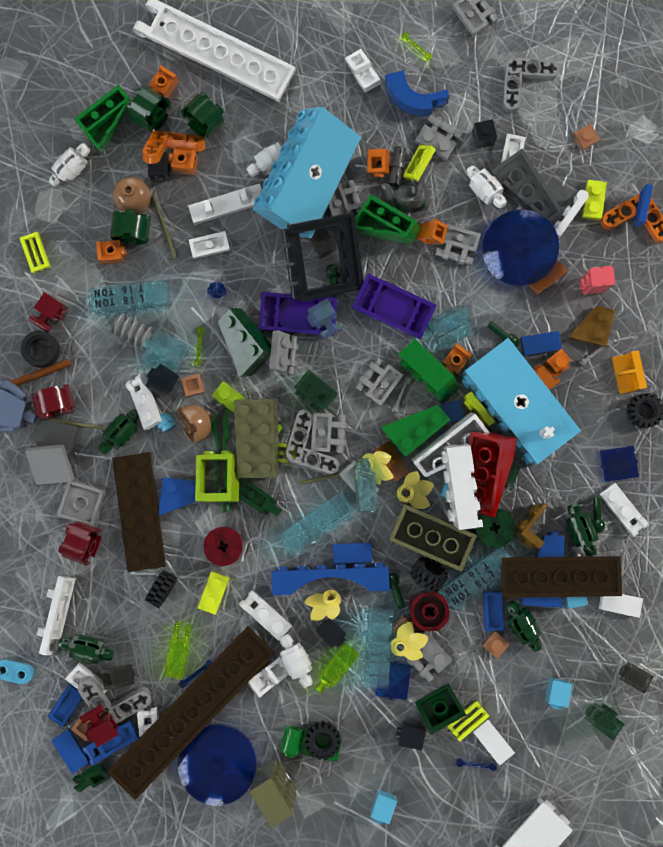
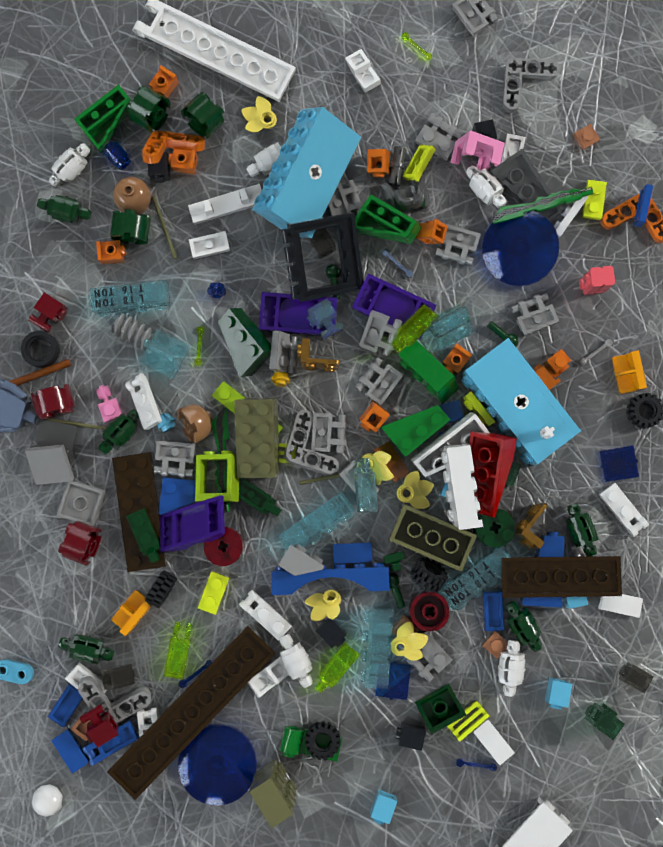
(40, 267): neon yellow tile -> none
(47, 800): none -> white hair
(57, 615): white hinge -> none
(64, 208): none -> dark green piece
(93, 776): dark green plate -> none
(109, 408): none -> bright pink plate
(117, 155): none -> clear blue brick
(131, 612): none -> light orange panel
(145, 534): none -> dark green hinge
(161, 380): black brick -> none
(174, 452): none -> light grey plate
(192, 525): none -> dark purple slope
(193, 385): nougat plate -> none
(257, 115): none -> light yellow plate
(280, 379): none -> yellow plate
(298, 562): none -> light grey slope
(310, 363): none -> pearl gold bracket
(315, 391): clear green brick -> none
(374, 331): none -> light grey plate
(380, 417): none -> orange brick
(394, 558): none -> dark green tile
(409, 273): none -> sand blue hinge
(411, 101): blue arch -> none
(414, 327): none -> clear neon green hinge
(478, 145): none -> bright pink panel
(511, 668): none -> white piece
(537, 319): none -> light grey plate
(541, 204): none -> green sword
(541, 343): blue tile -> none
(556, 273): dark orange slope -> none
(595, 327): pearl gold wing -> none
(599, 523): dark green bar -> none

